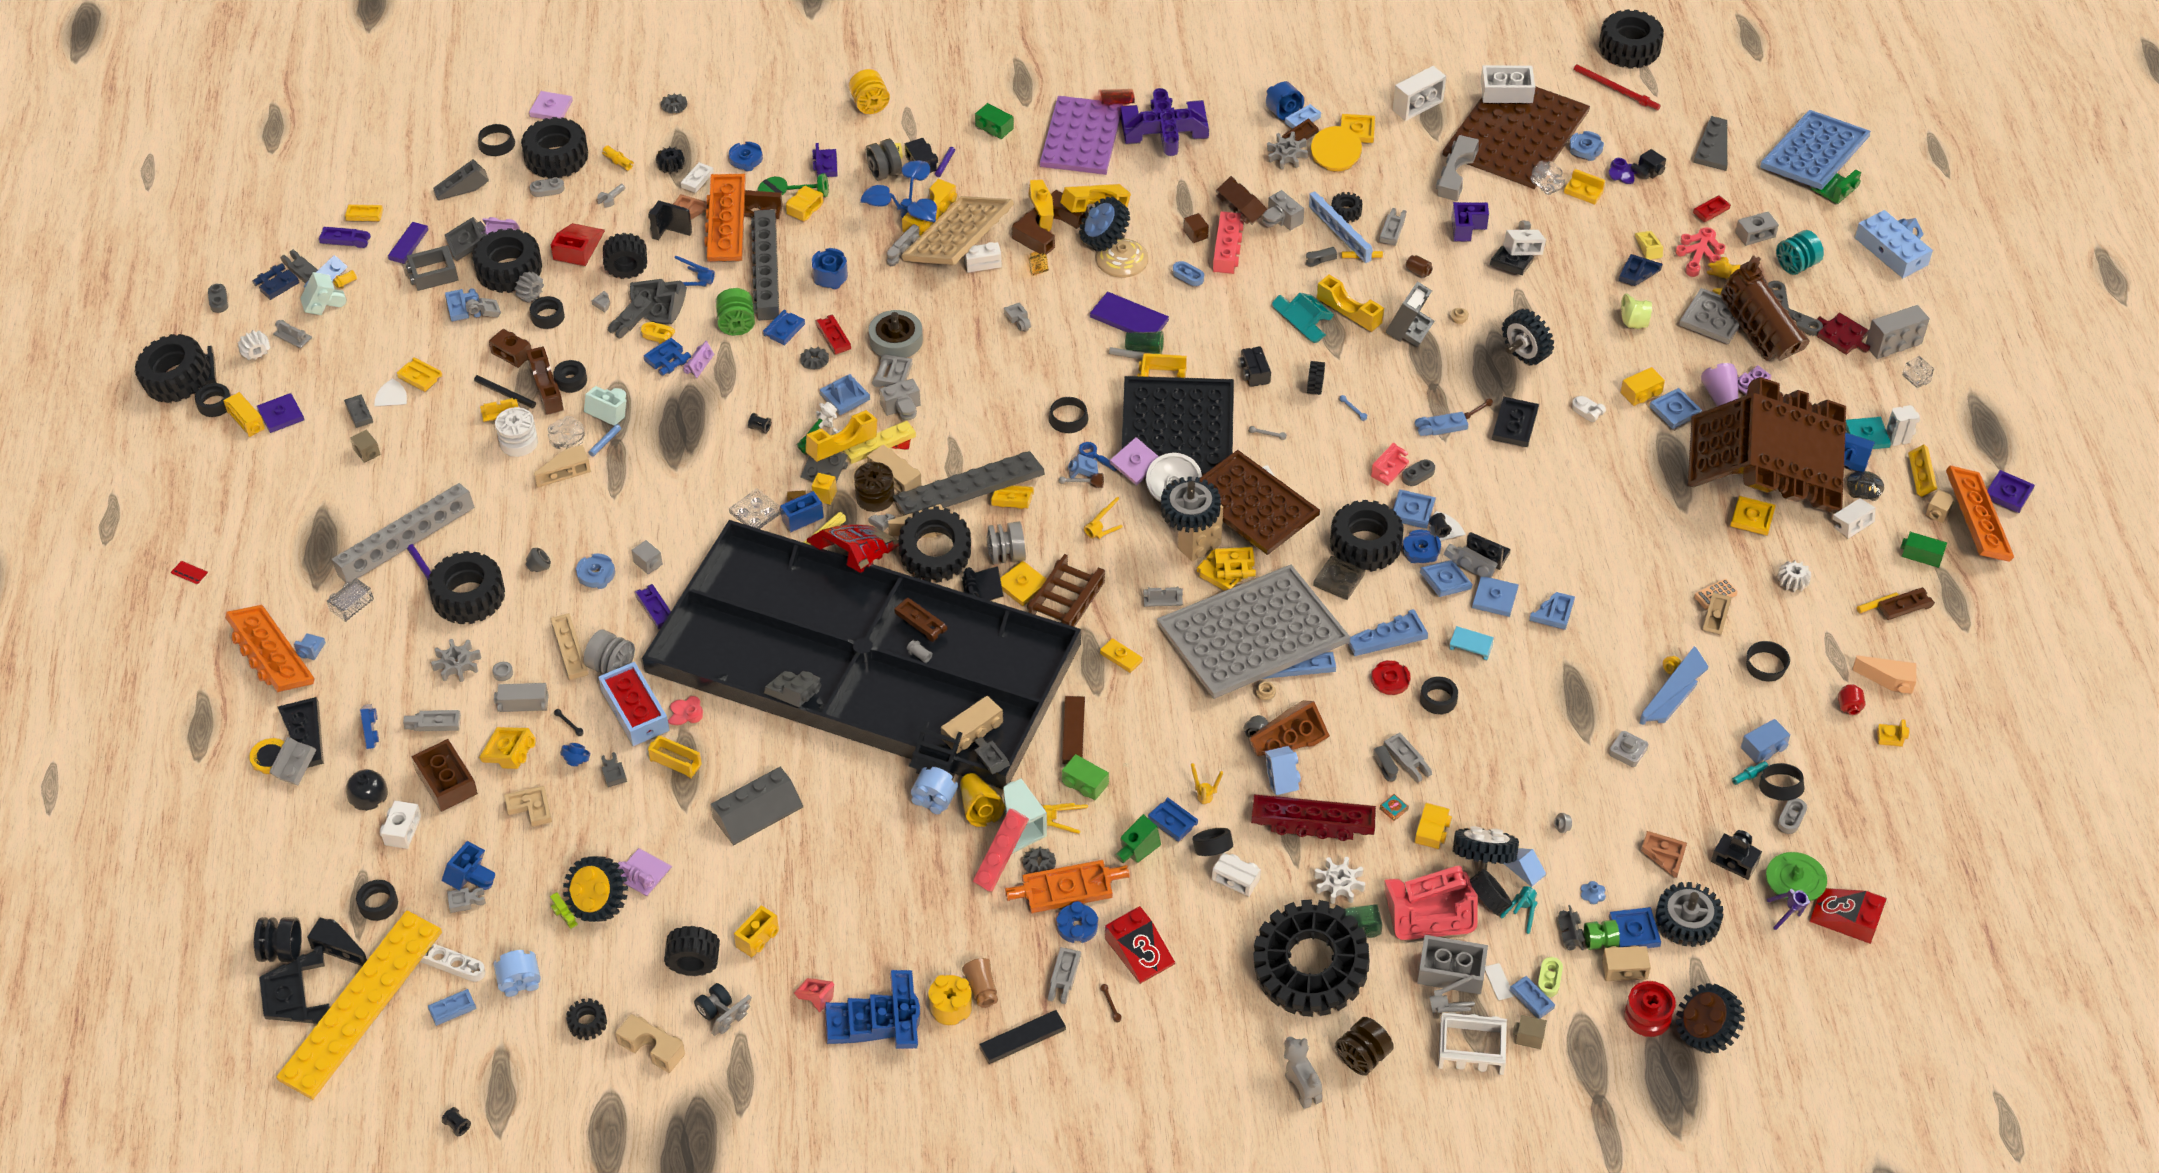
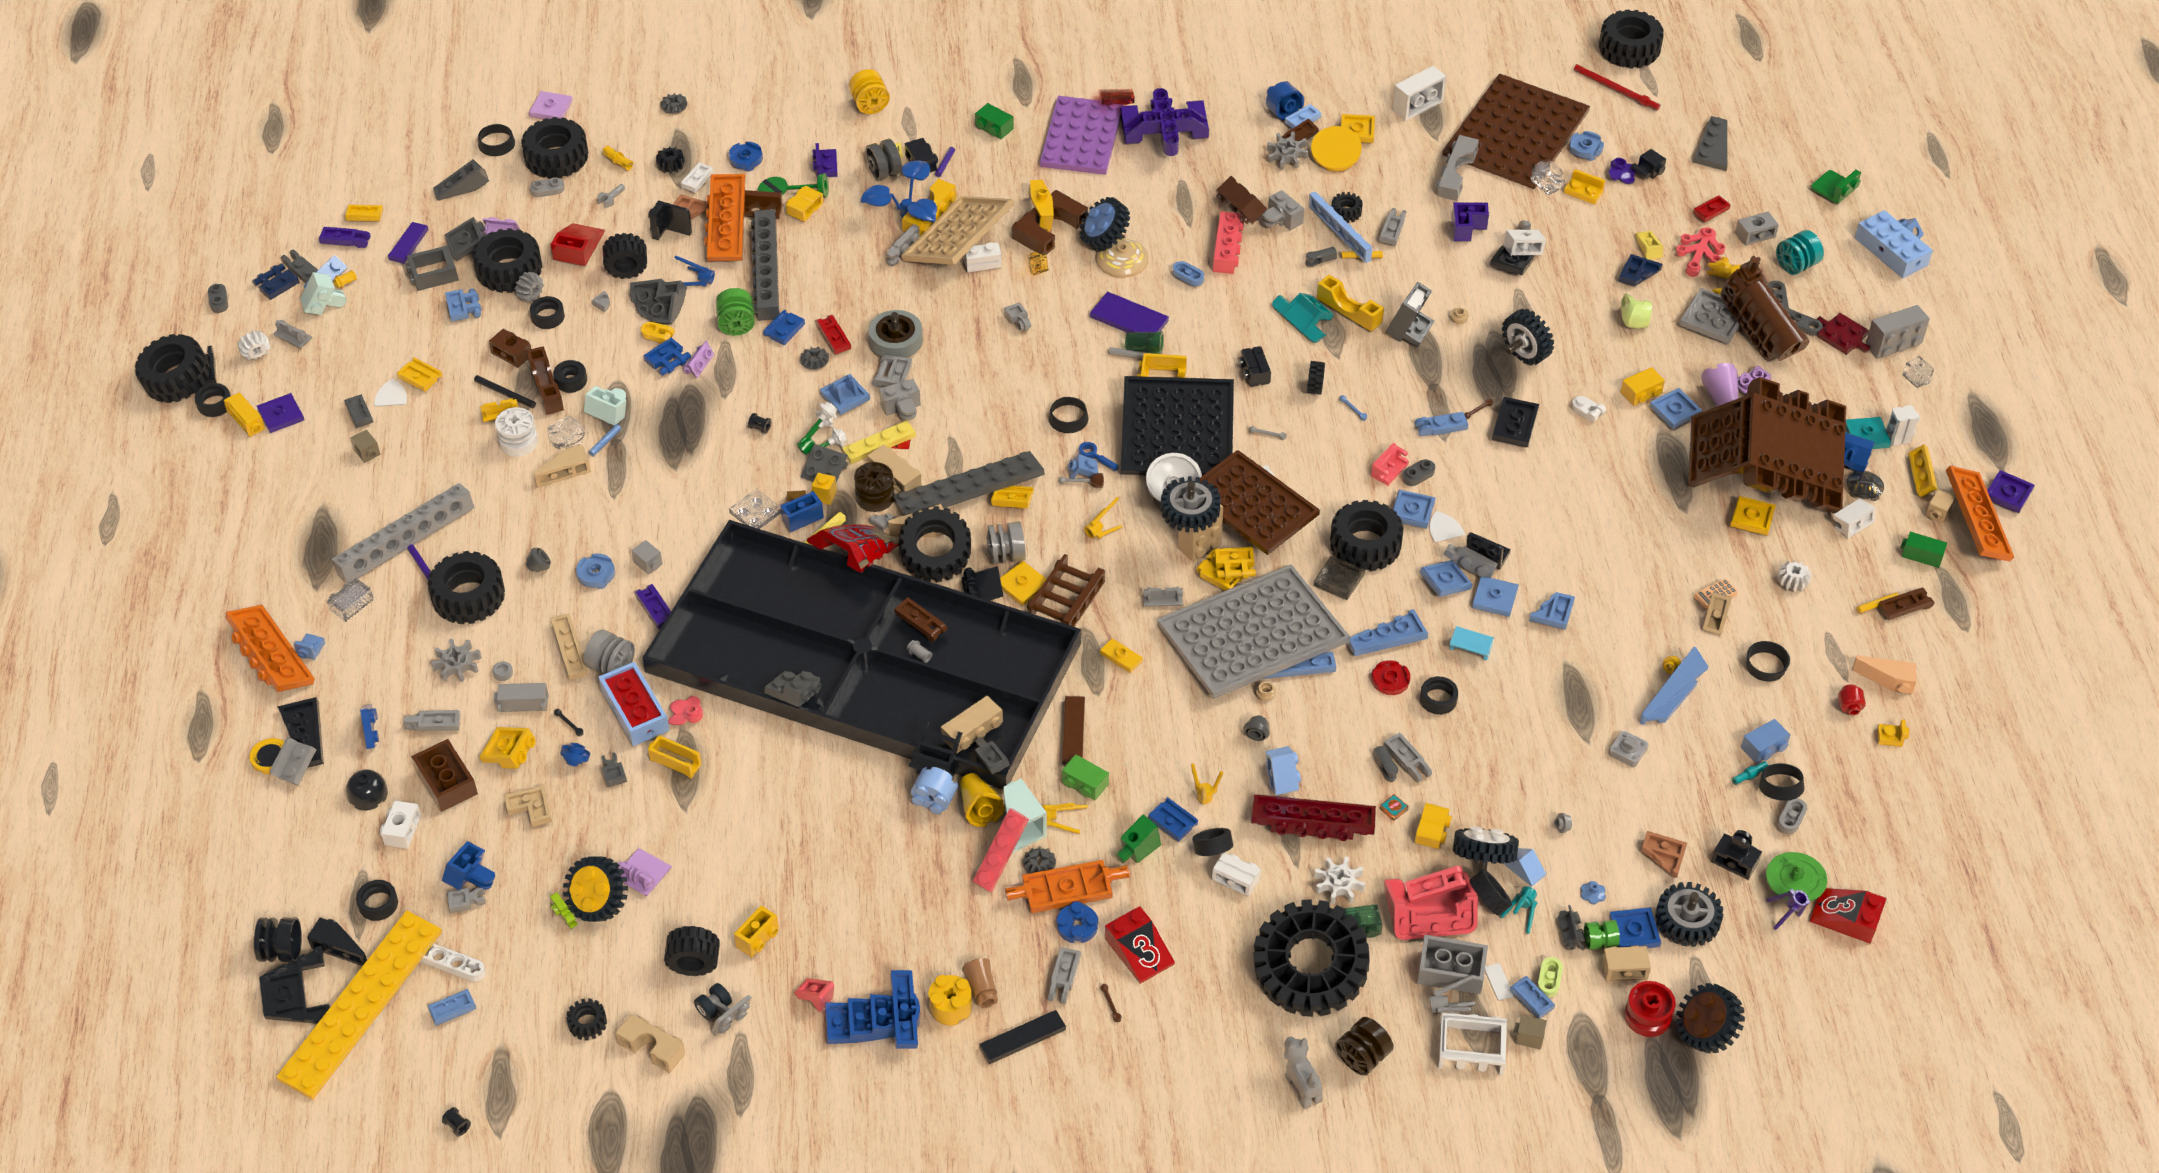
(189, 572): red sticker -> none
(488, 307): light grey plate -> none
(517, 972): light blue brick -> none
(630, 316): dark grey hinge -> none
(756, 805): dark grey slope -> none
(829, 268): blue brick -> none
(858, 430): yellow arch -> none
(1078, 197): yellow arch -> none
(1134, 461): lavender plate -> none
(1196, 228): reddish brown brick -> none
(1294, 728): dark orange wedge -> none
(1419, 266): reddish brown brick -> none
(1421, 555): blue plate -> none
(1440, 525): black bush -> none
(1507, 84): white brick -> none
(1815, 149): medium blue plate -> none

